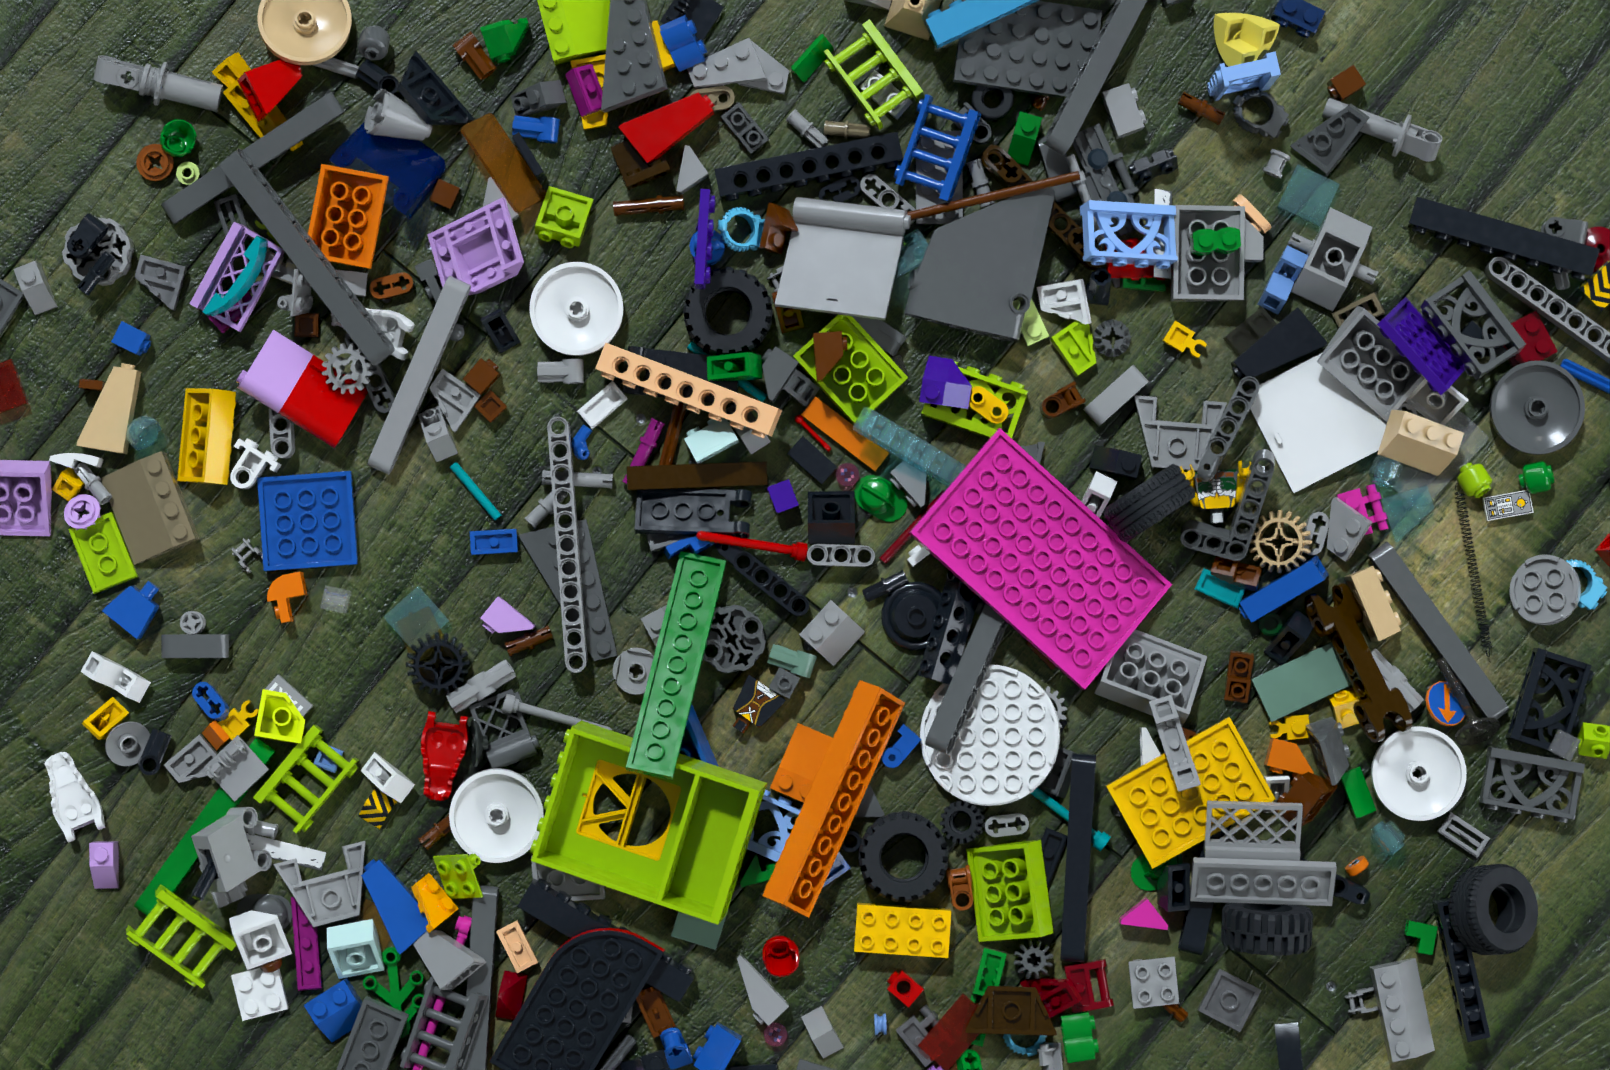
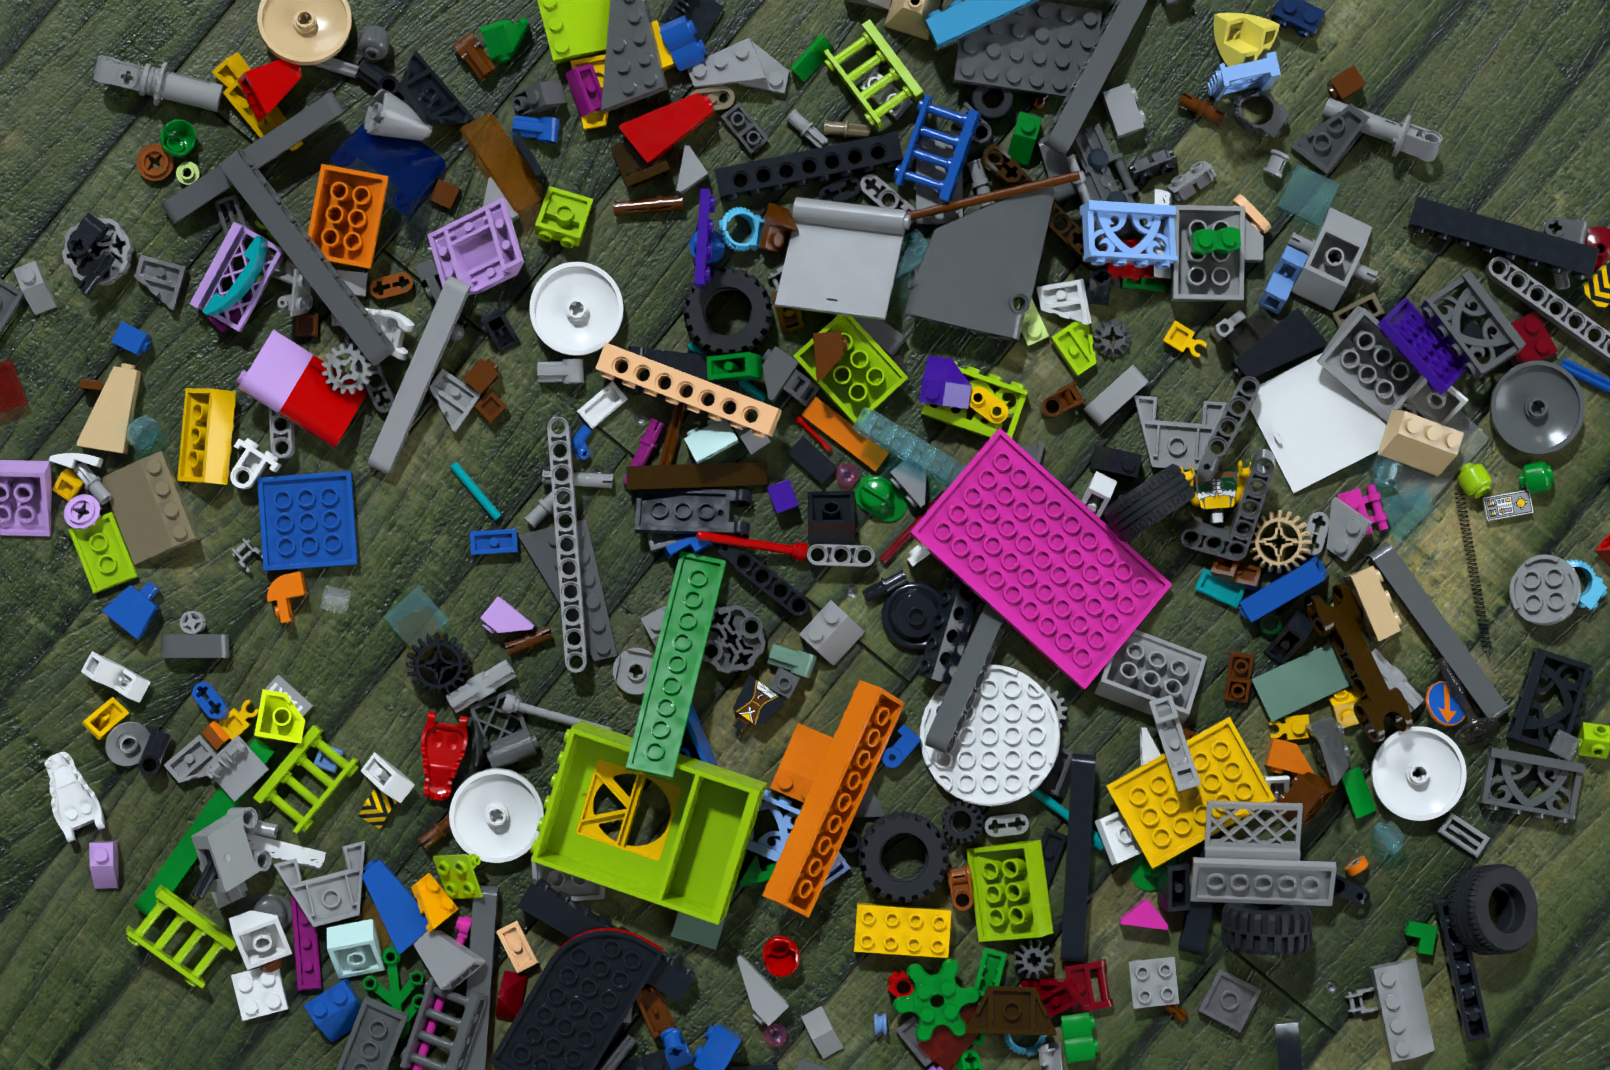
(437, 433): light grey slope -> none
(928, 985): none -> green plate
(1117, 838): none -> white plate
(1200, 173): none -> light grey hinge
(1226, 326): none -> light grey bar

